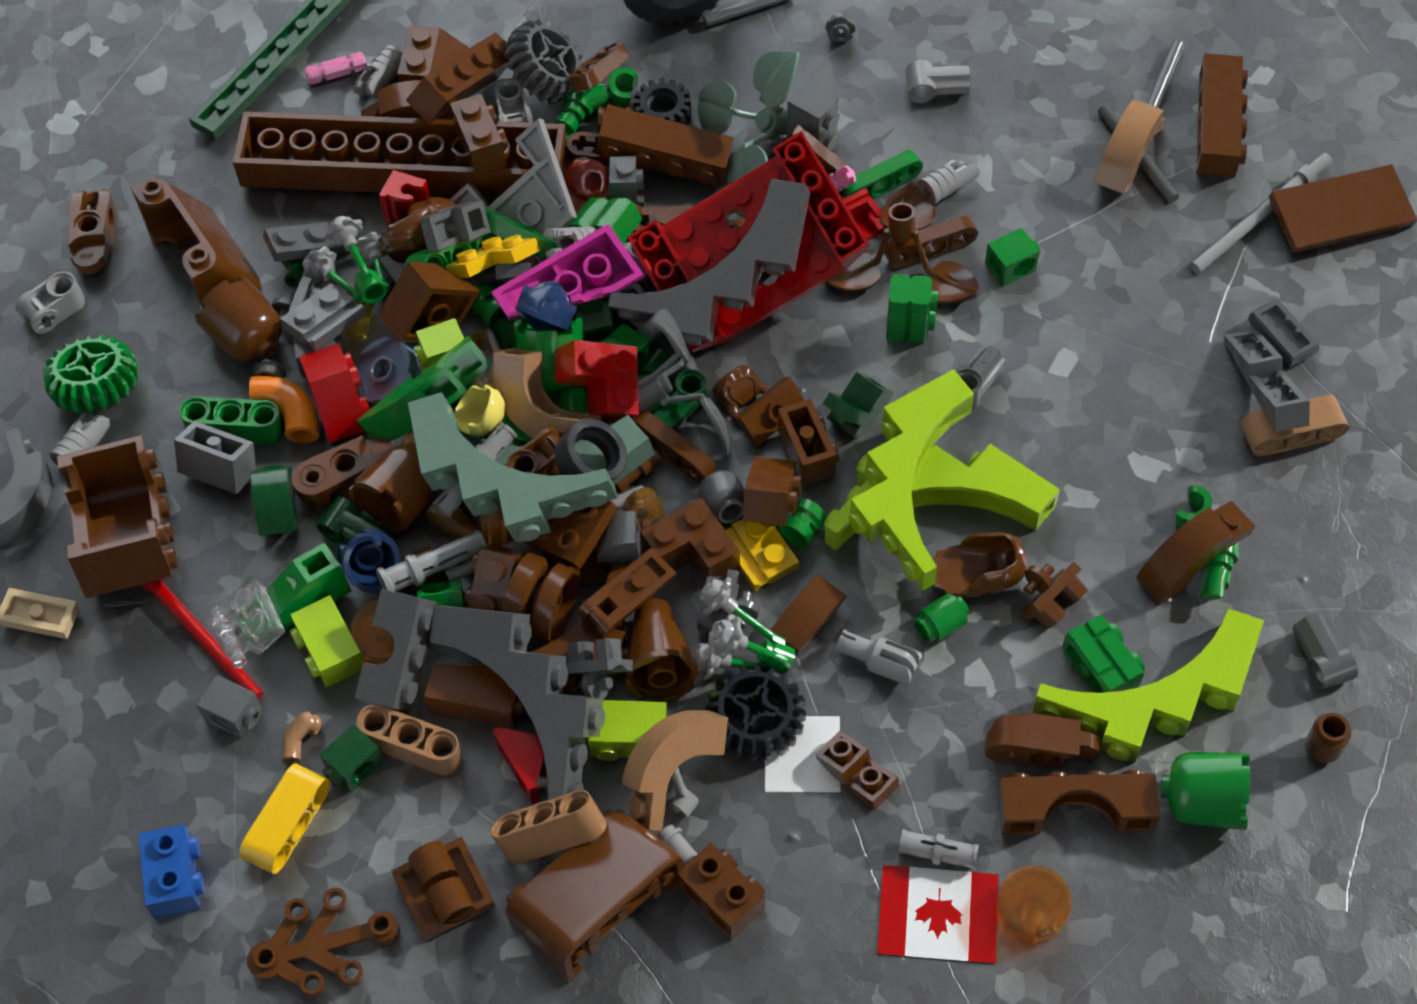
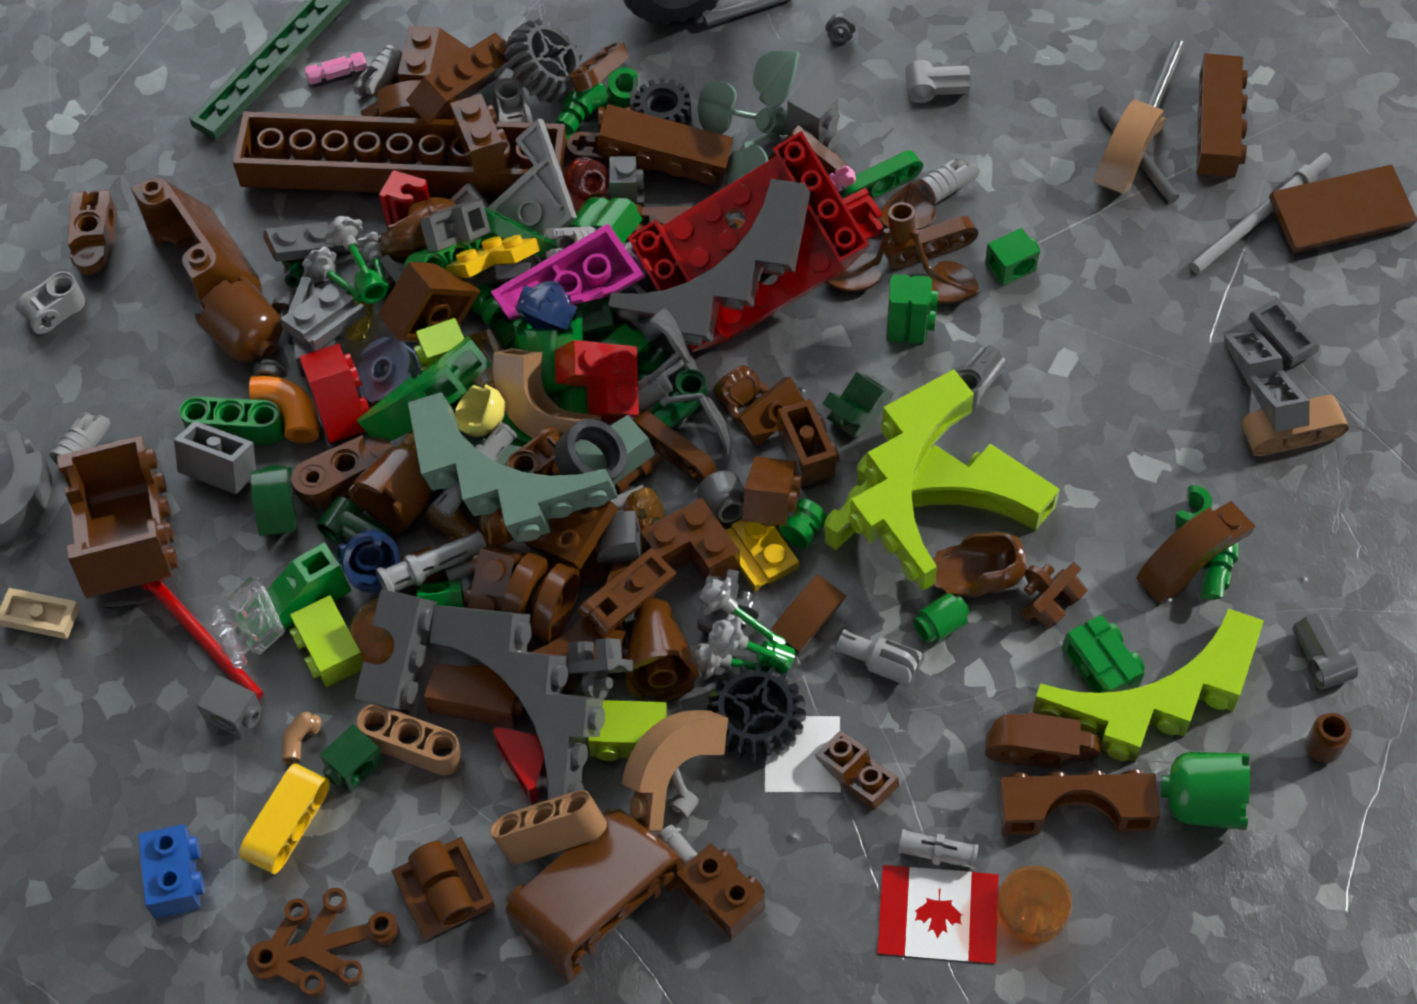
(90, 374): green gear -> none

